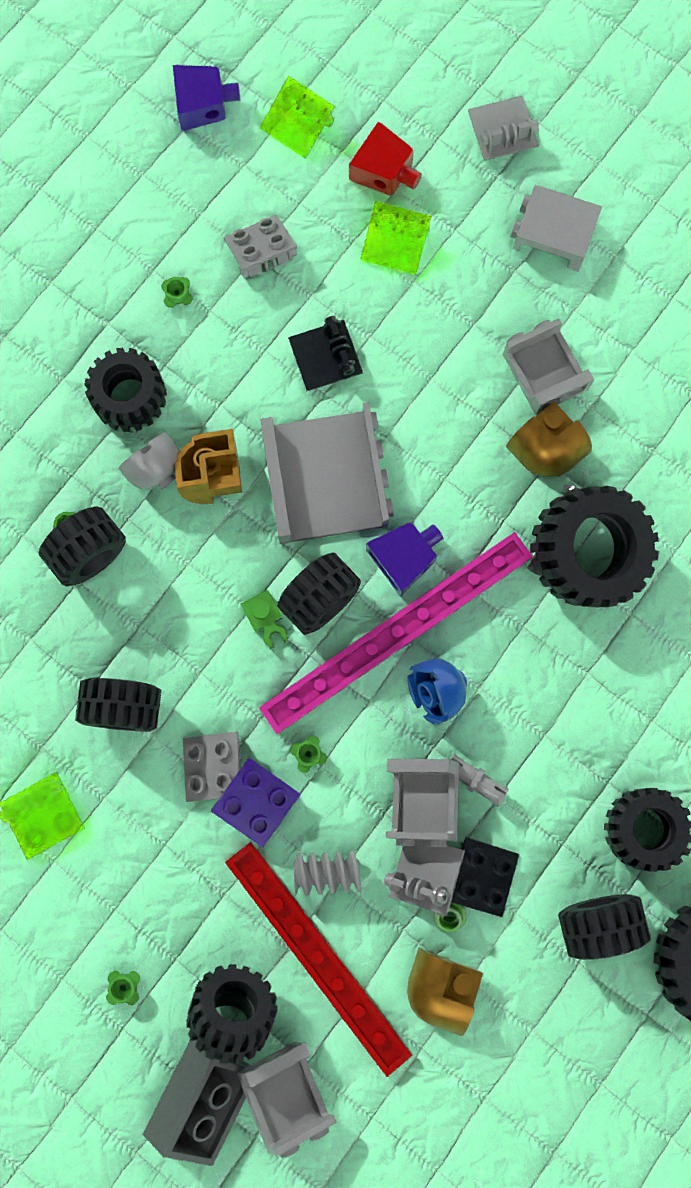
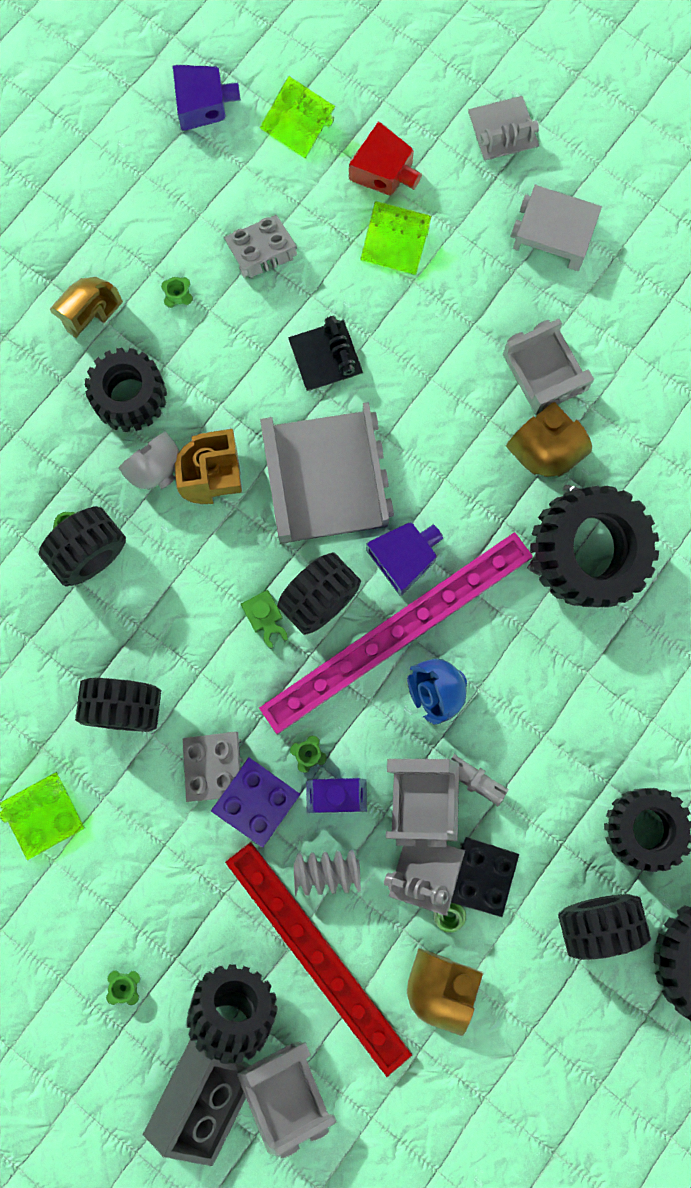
(84, 301): none -> pearl gold brick
(336, 795): none -> dark purple torso

